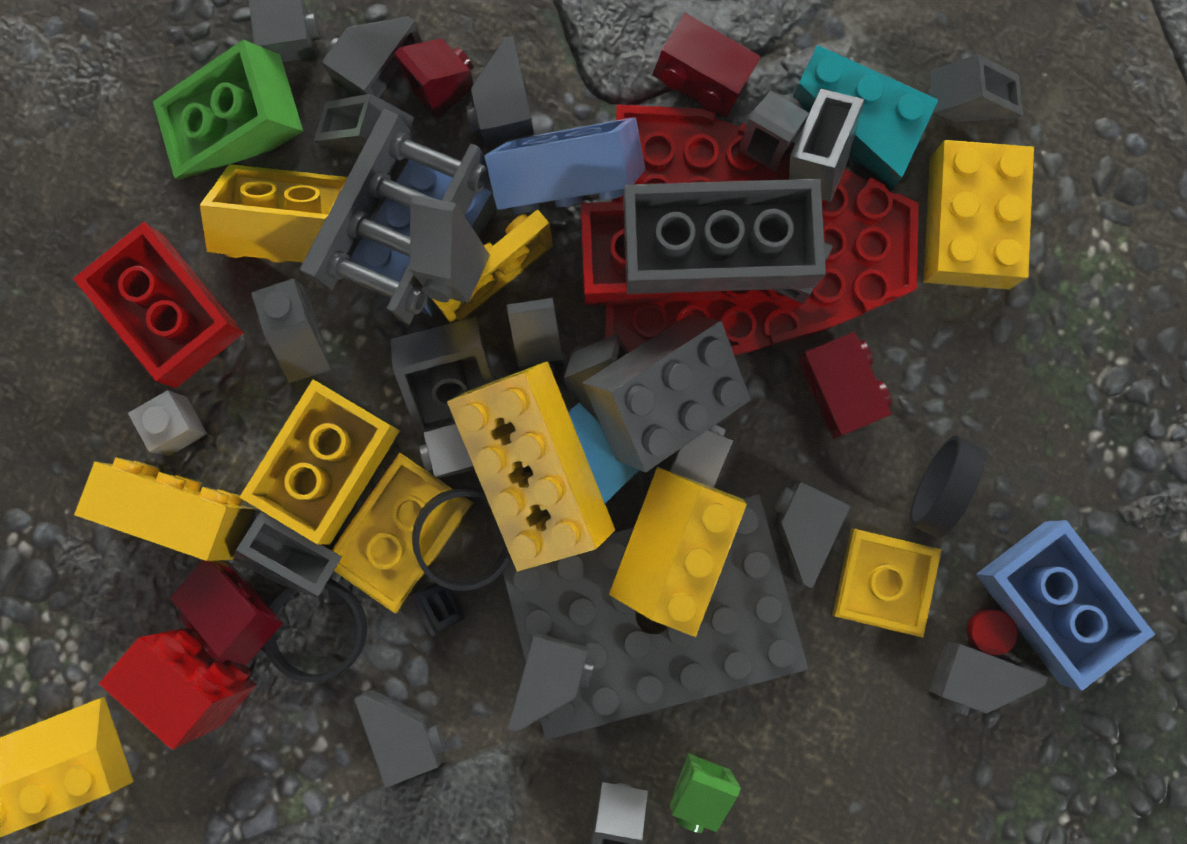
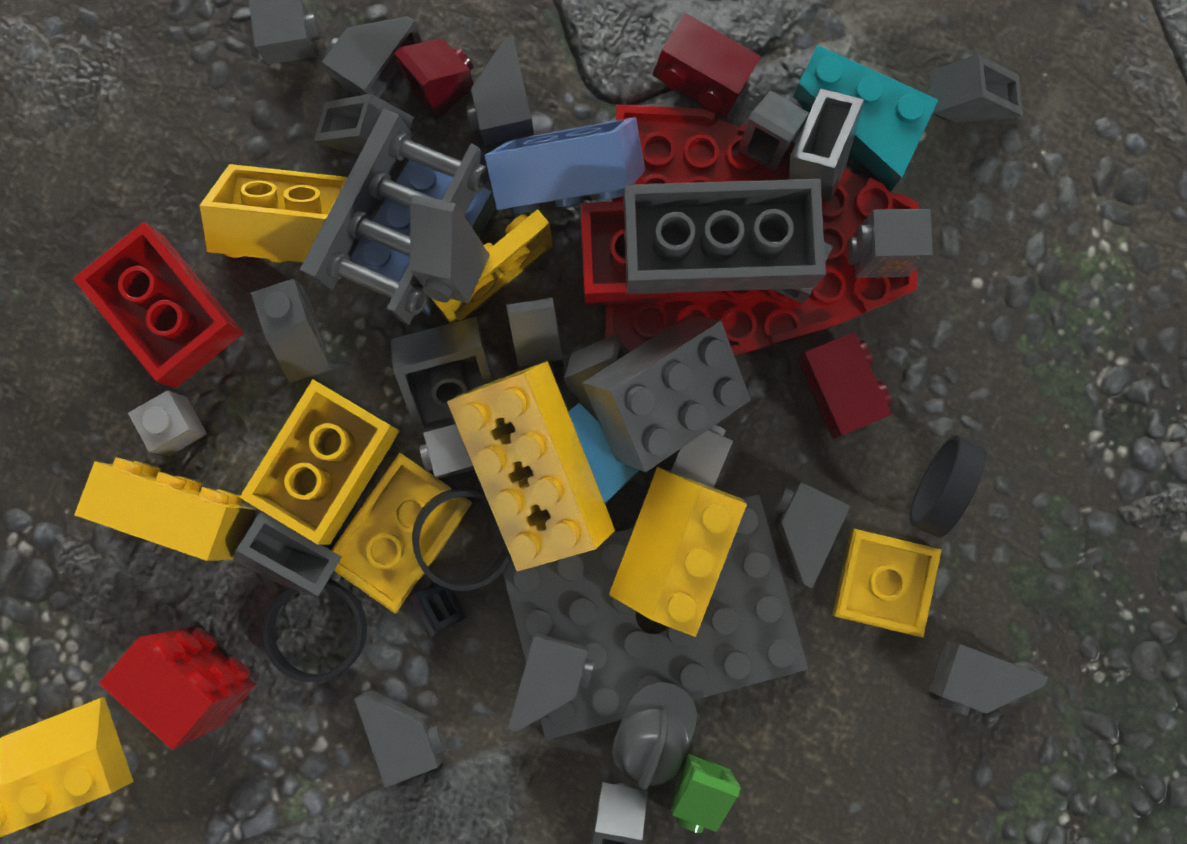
(225, 612): dark red brick -> none
(228, 111): bright green slope -> none
(655, 733): none -> dark grey piece
(891, 243): none -> dark grey brick
(978, 215): yellow brick -> none
(992, 632): red tile -> none
(1065, 604): medium blue brick -> none

